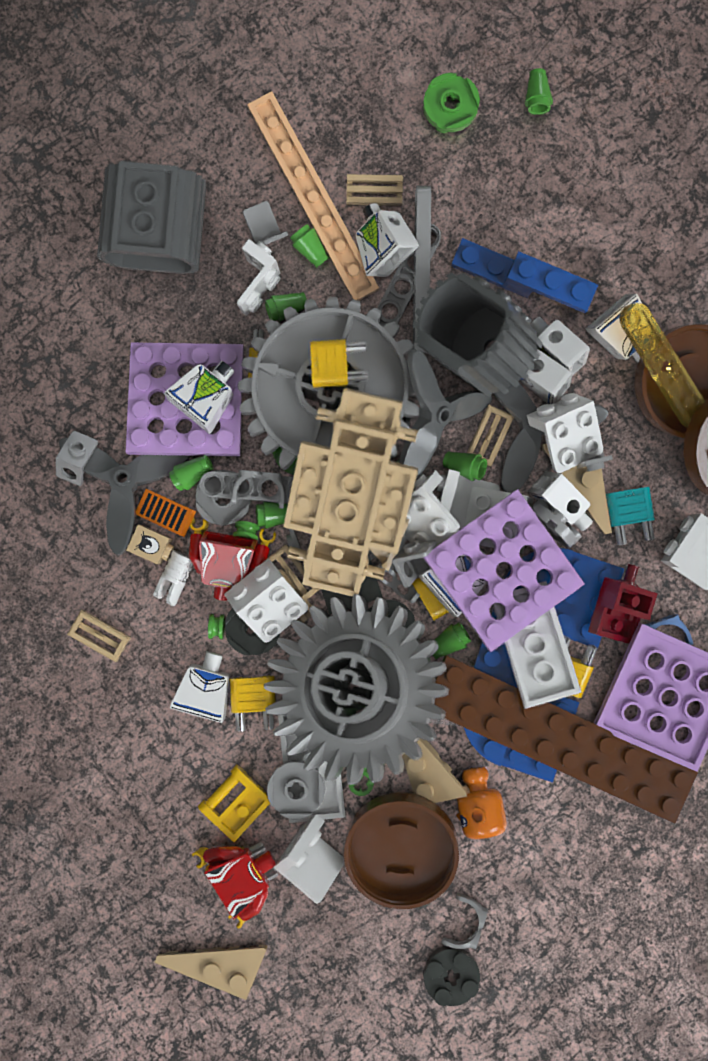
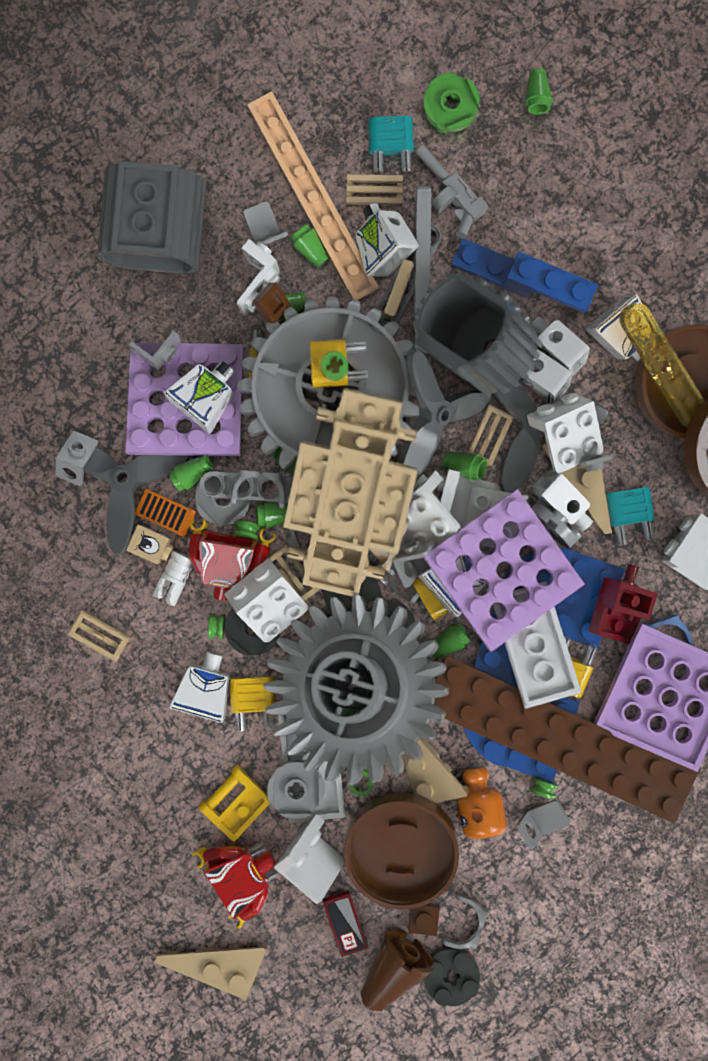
(163, 354): none -> light grey bracket
(271, 302): none -> reddish brown plate
(342, 369): none -> bright green bush
(345, 923): none -> slope
(391, 137): none -> teal piece
(395, 970): none -> reddish brown cone
(398, 290): none -> tan tile
(424, 919): none -> reddish brown plate
(454, 192): none -> light grey piece
(542, 821): none -> light grey bracket
(544, 788): none -> bright green bush

